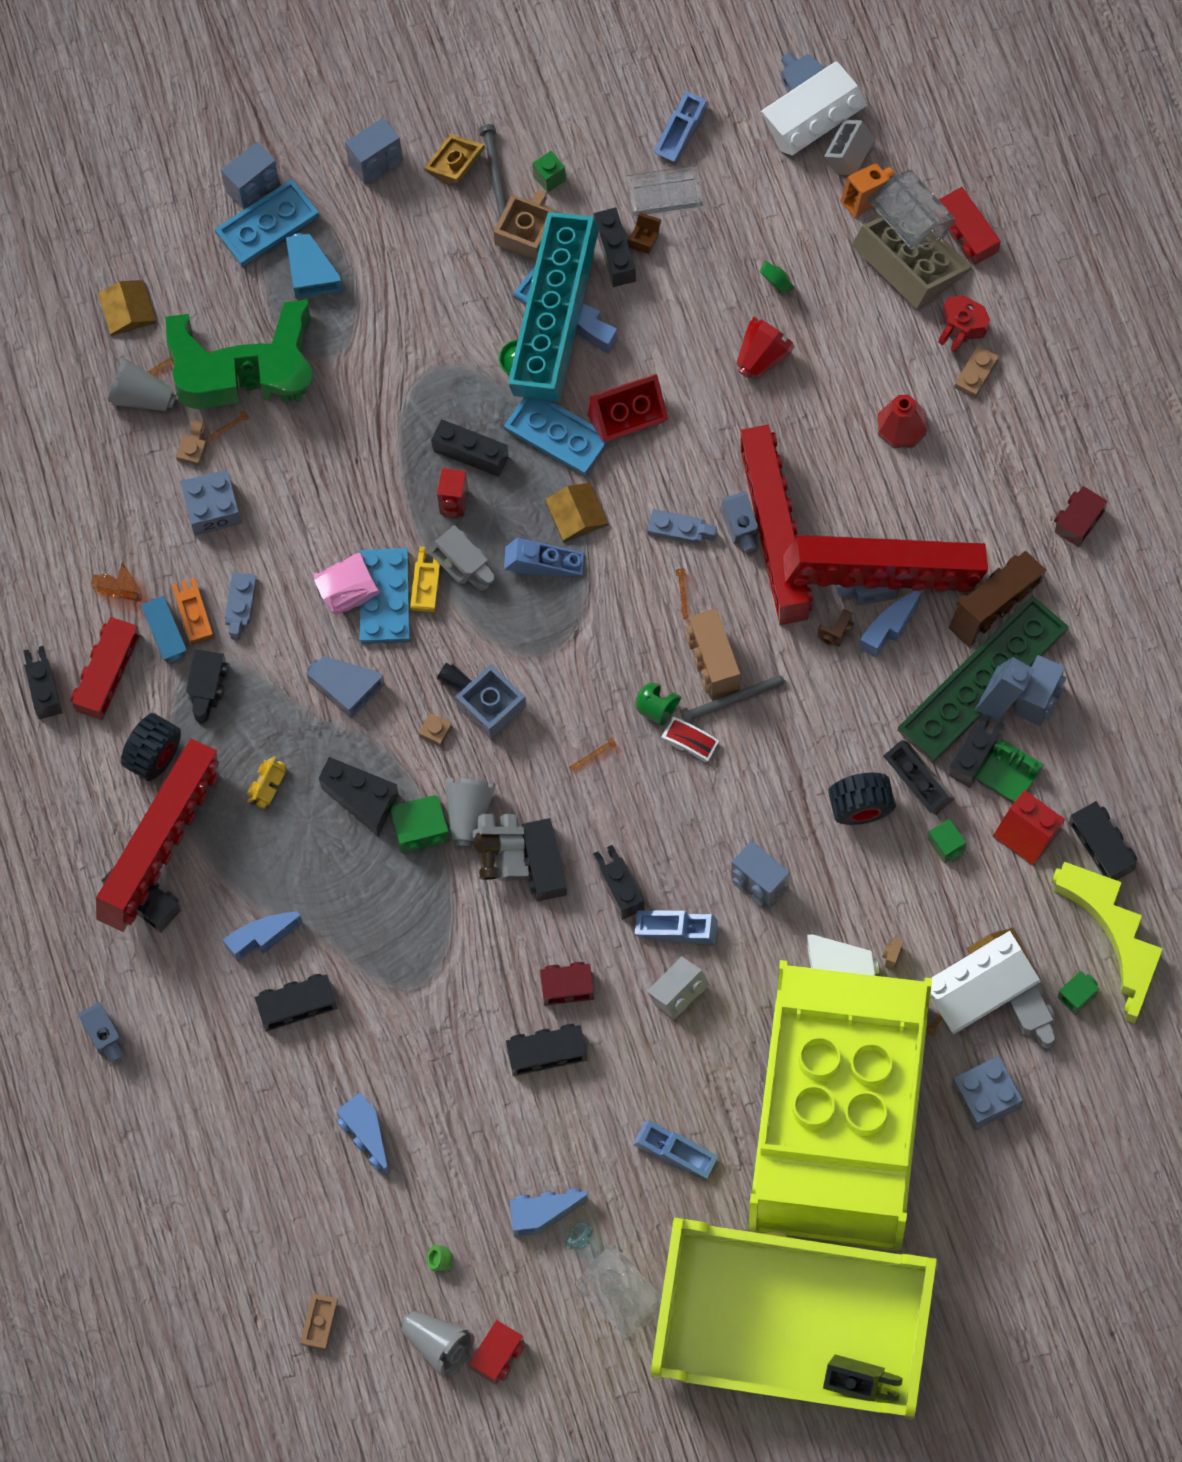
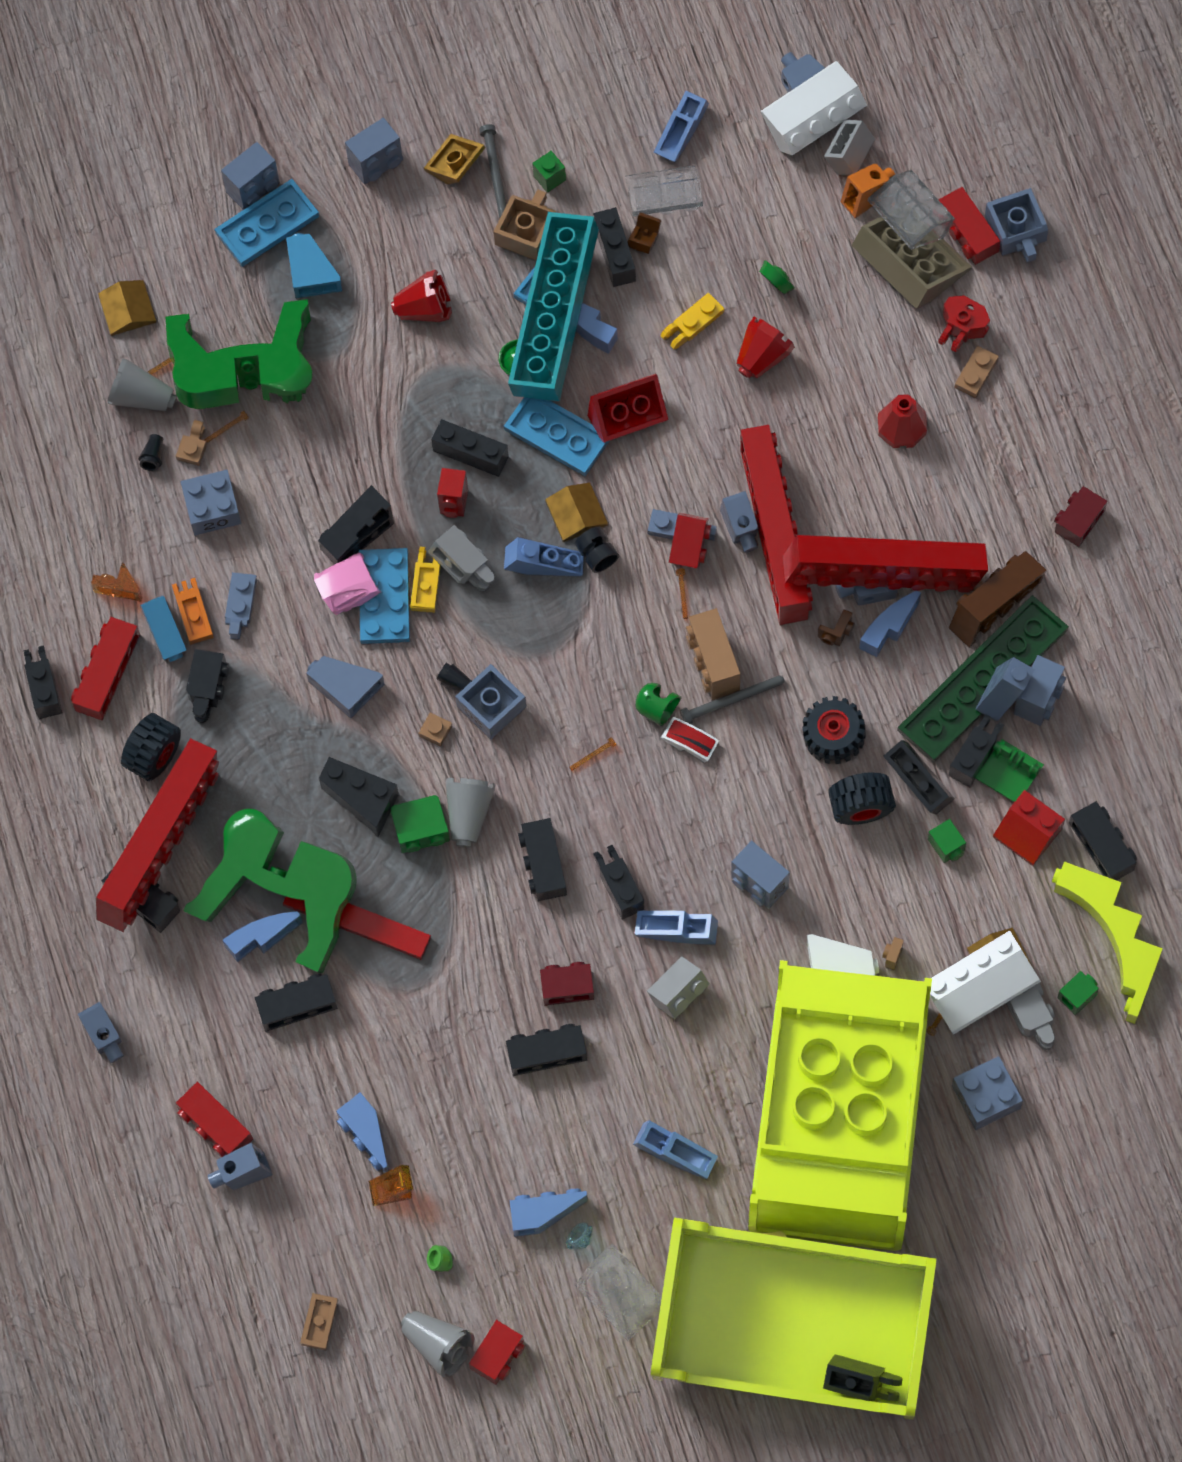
(151, 455): none -> black cone
(212, 1120): none -> red brick
(241, 1168): none -> sand blue torso
(269, 773): yellow hinge -> none
(315, 875): none -> green animal
(357, 526): none -> black wedge
(375, 928): none -> red tile
(391, 1186): none -> clear orange slope
(423, 299): none -> red cone
(505, 842): light grey hips -> none
(598, 552): none -> black wheel
(689, 540): none -> red brick
(693, 320): none -> yellow hinge
(834, 730): none -> black wheel
(1017, 223): none -> sand blue hinge

